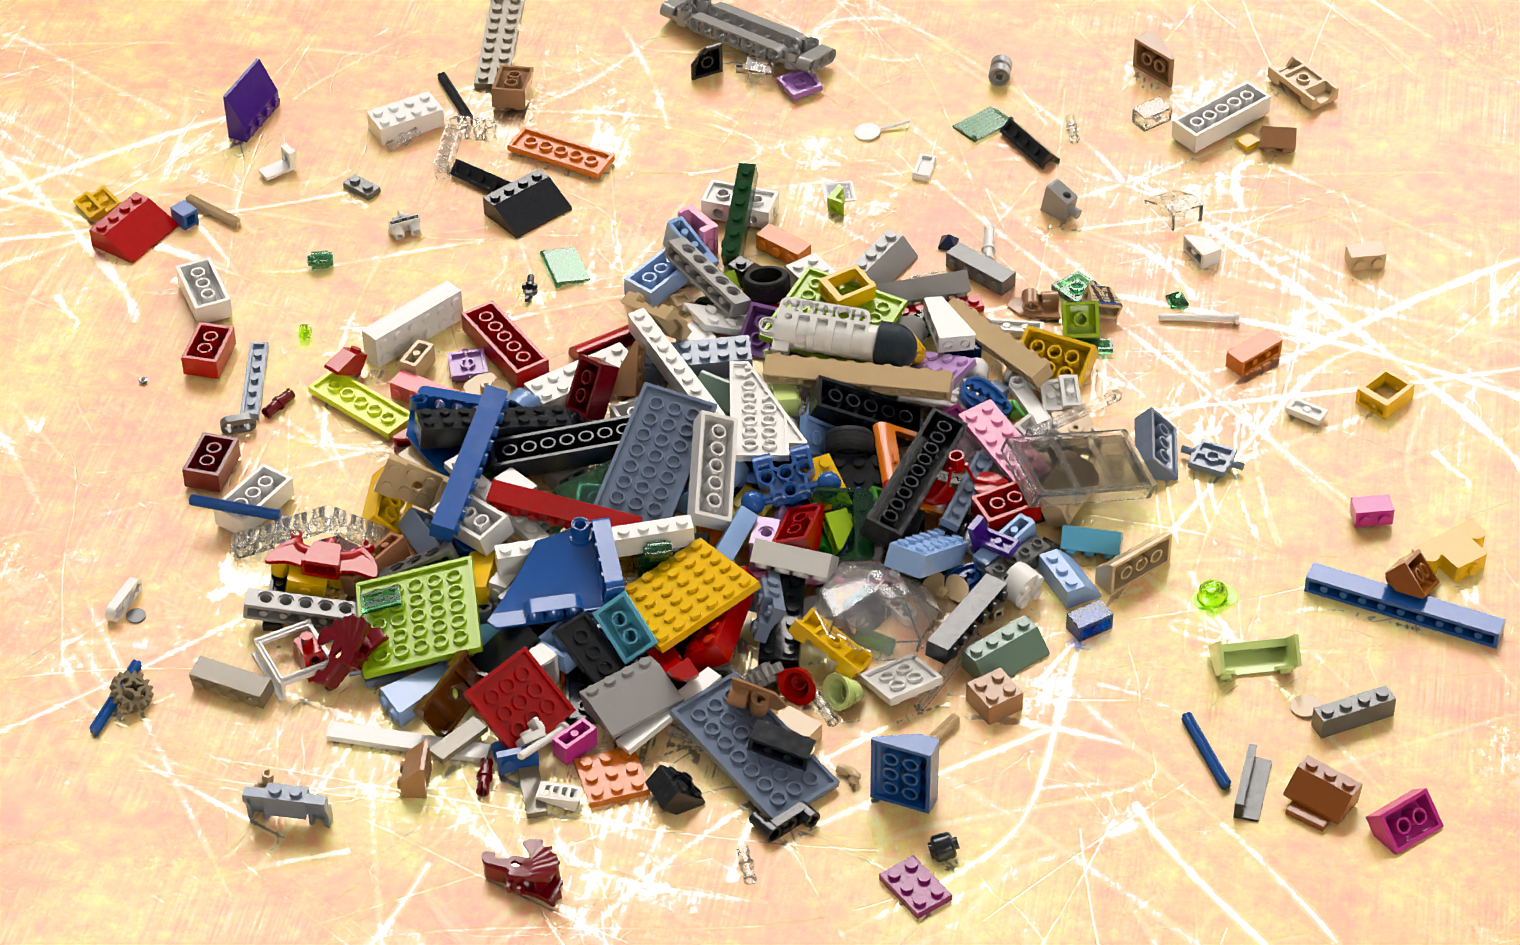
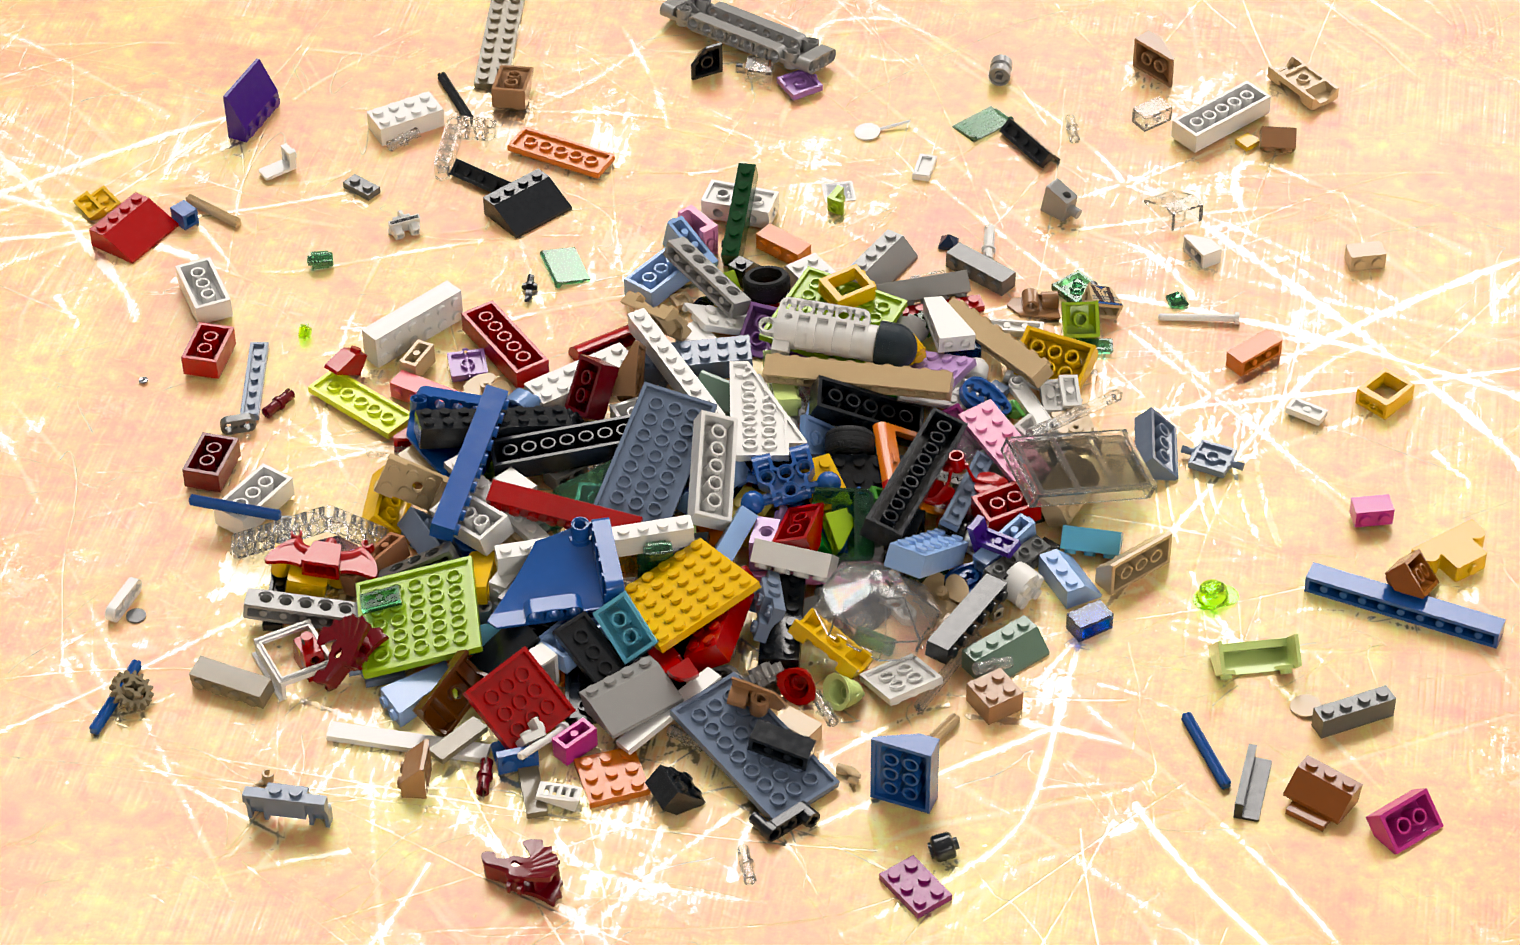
(992, 664): none -> clear pin

